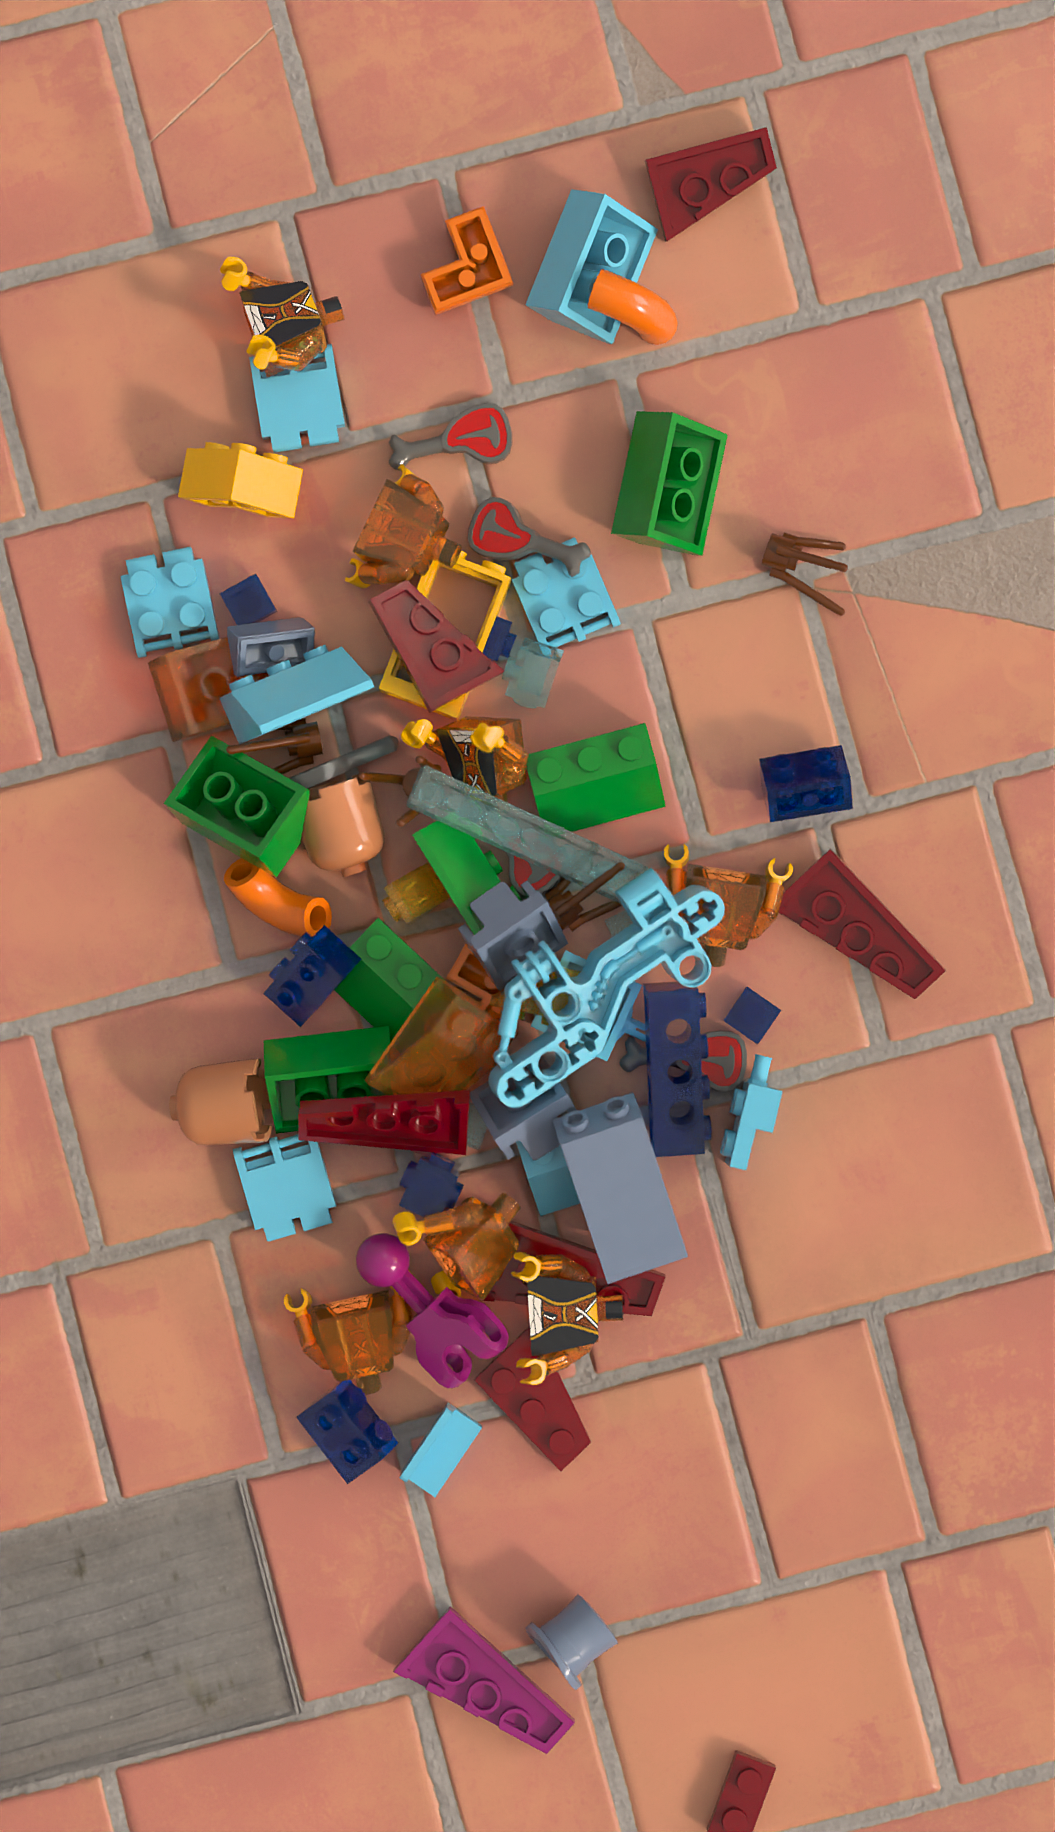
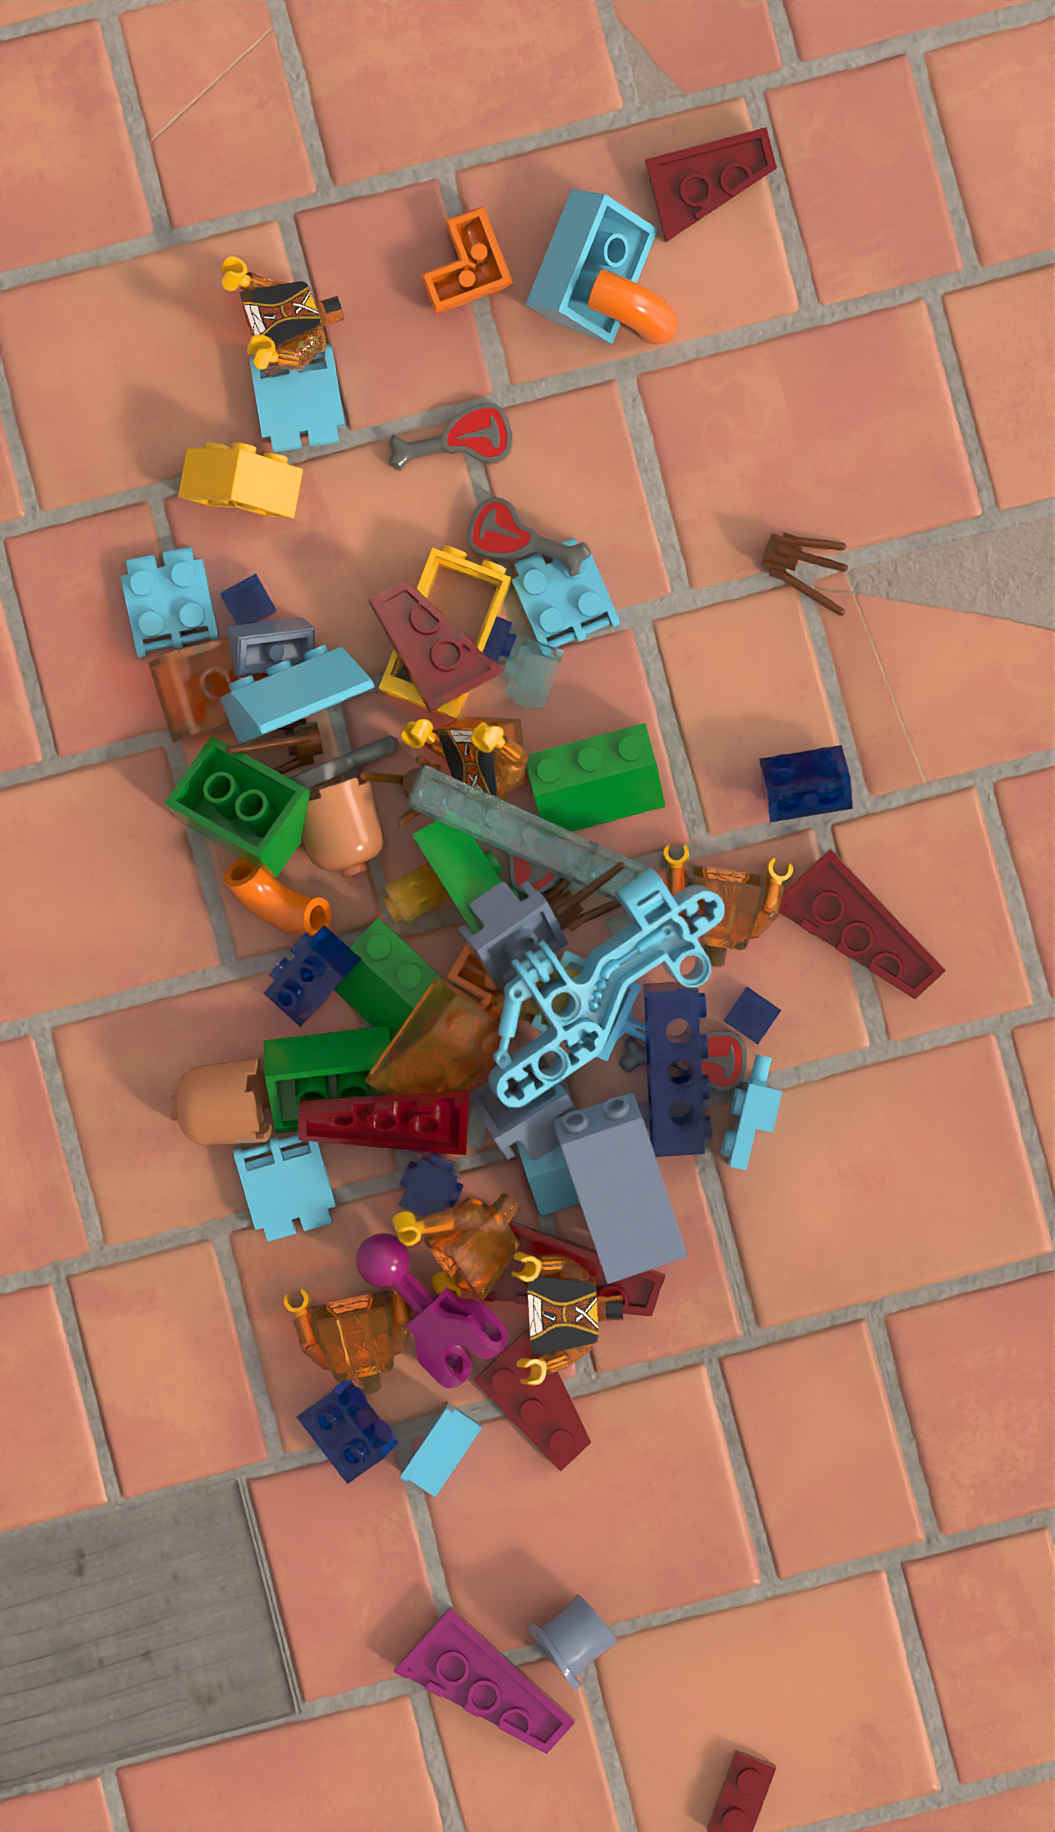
(403, 534): clear orange torso -> none
(669, 482): green slope -> none

